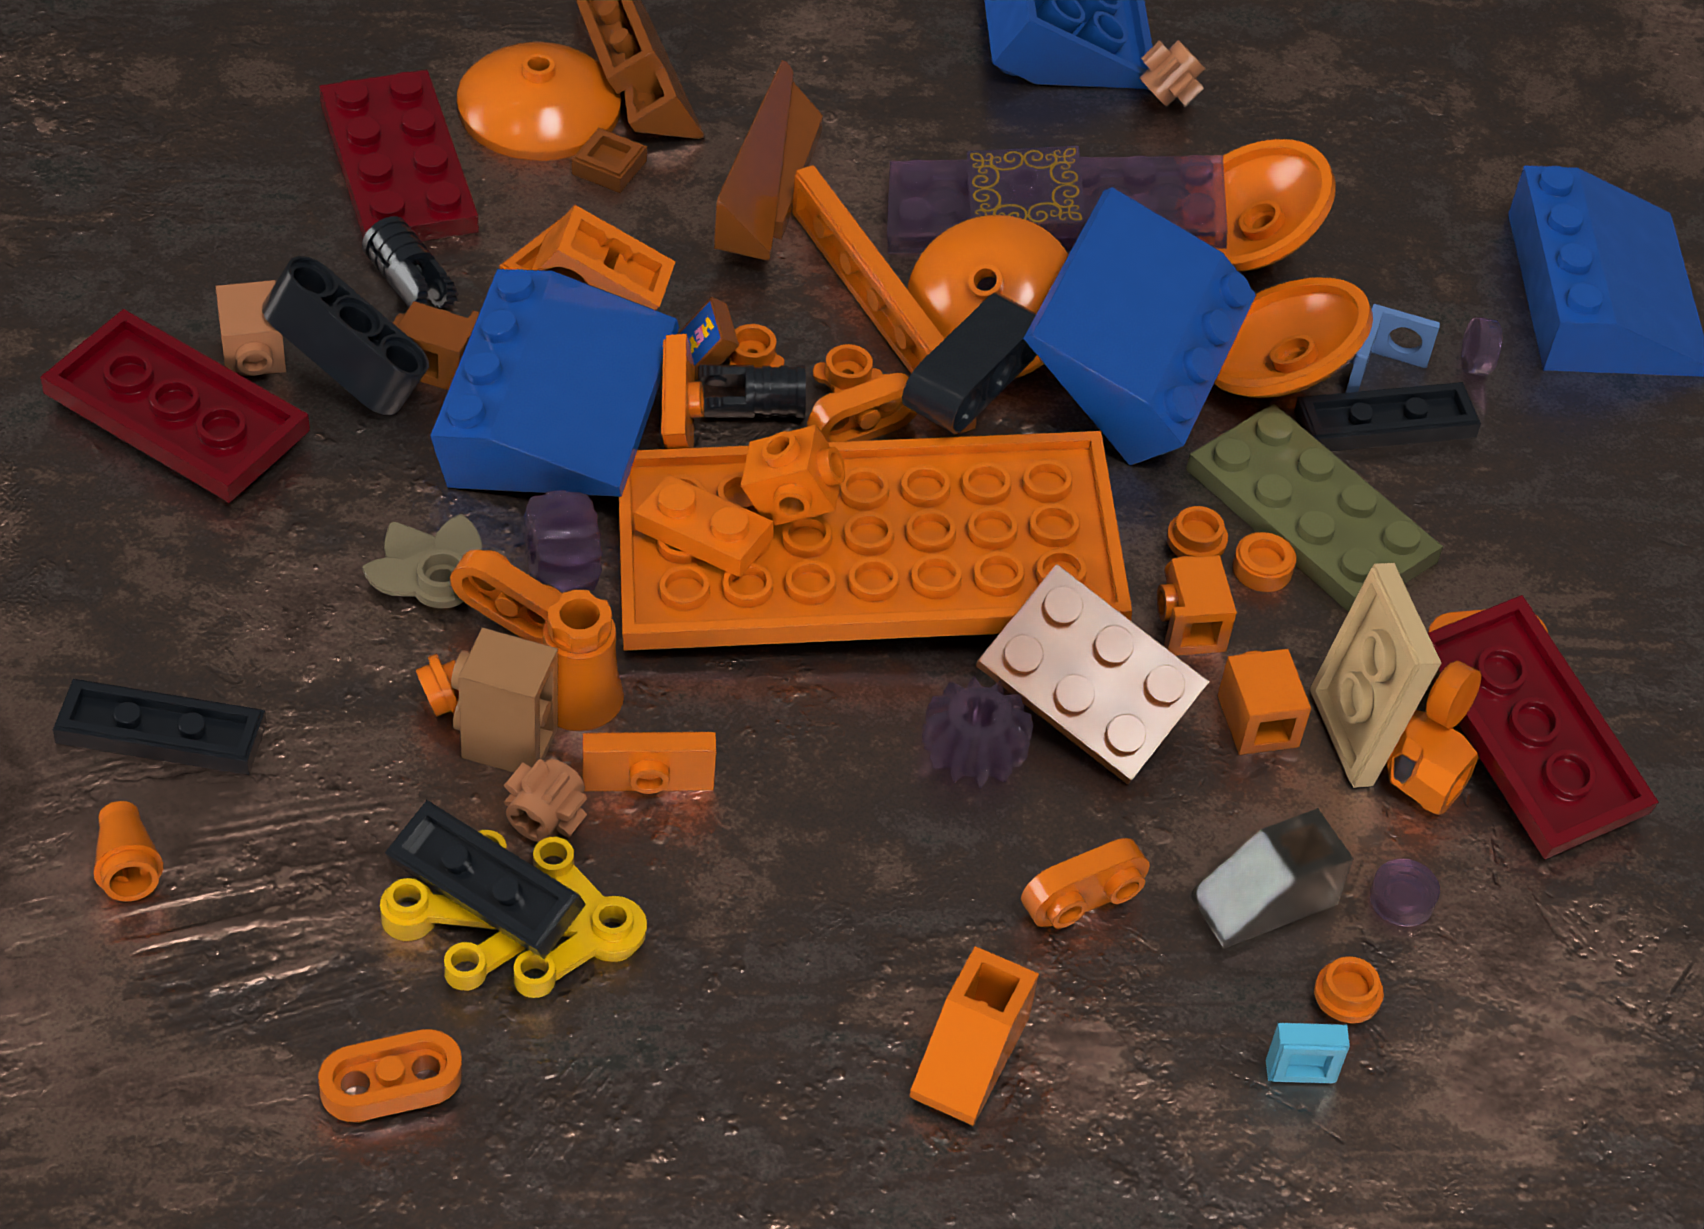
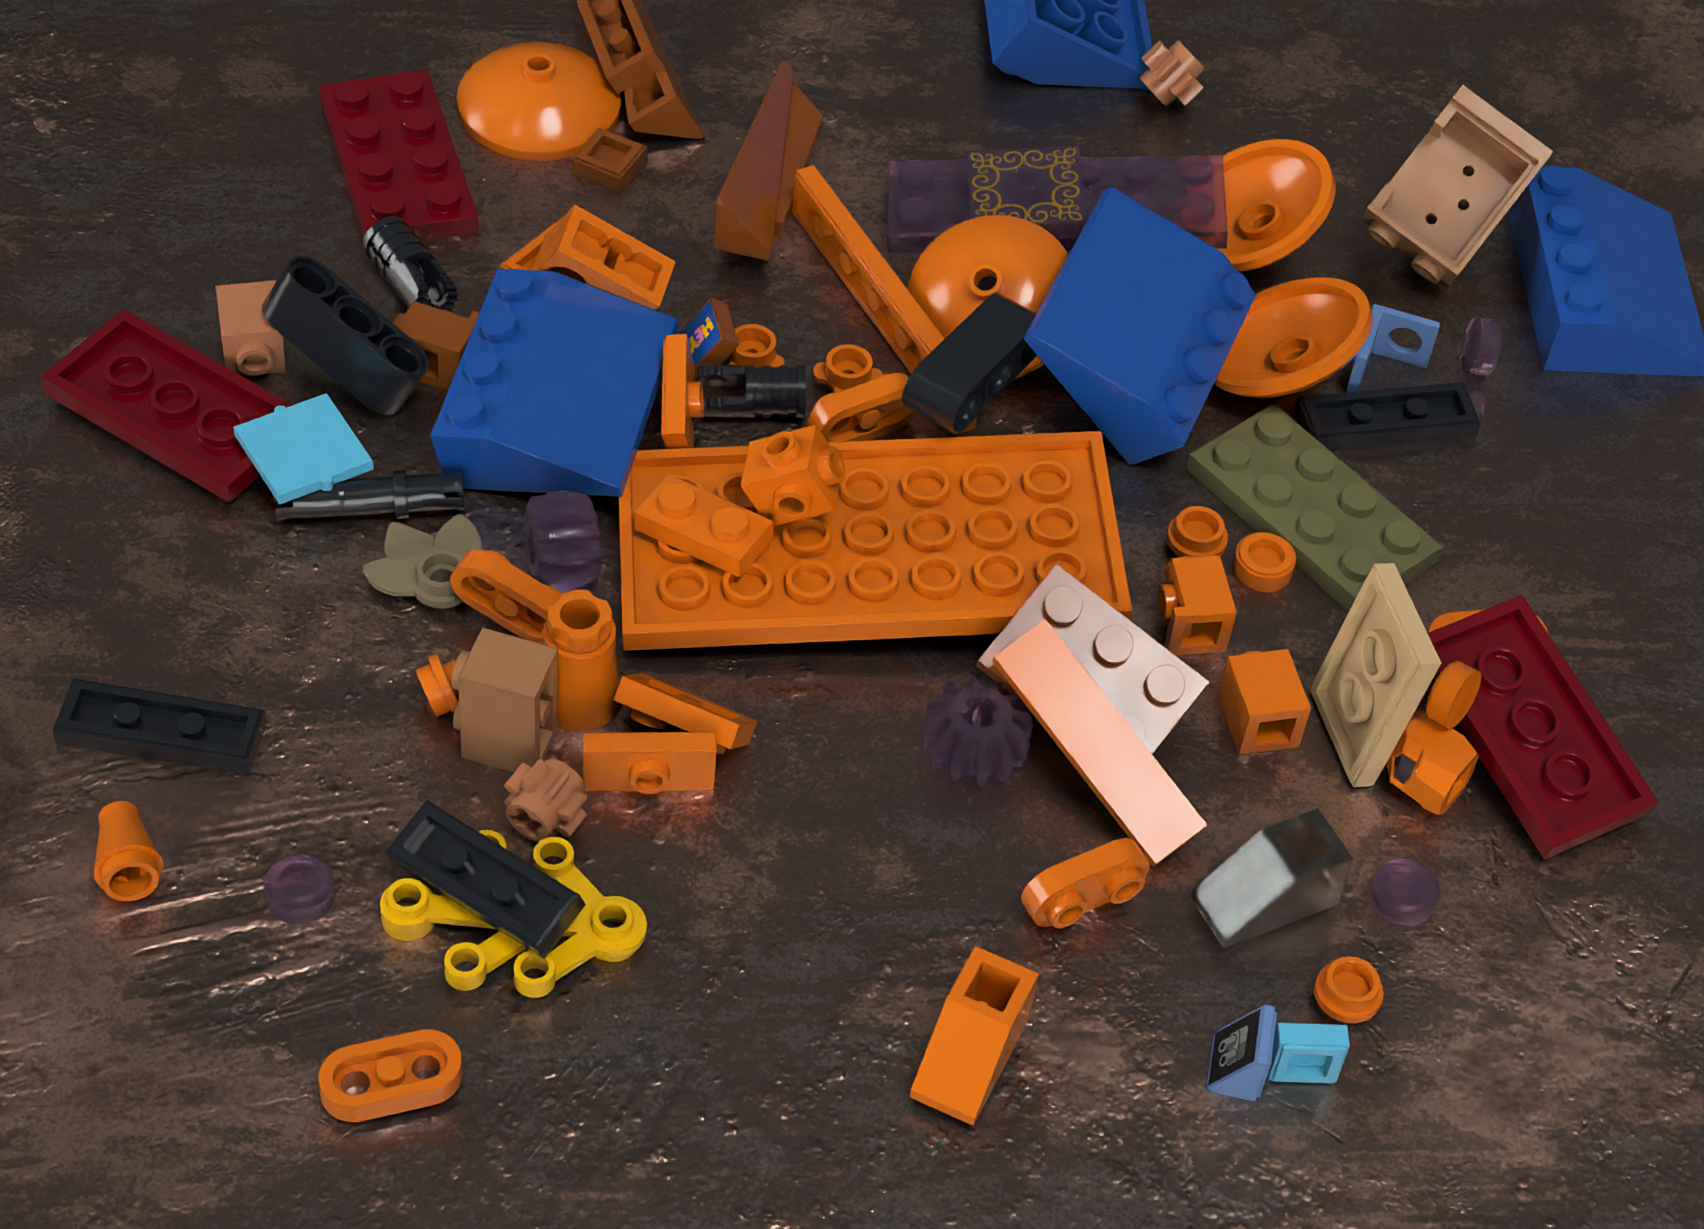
(299, 889): none -> clear purple tile
(303, 448): none -> medium azure piece
(379, 496): none -> black pin
(661, 703): none -> orange plate
(1099, 742): none -> tile
(1243, 1055): none -> slope
(1455, 187): none -> medium nougat piece

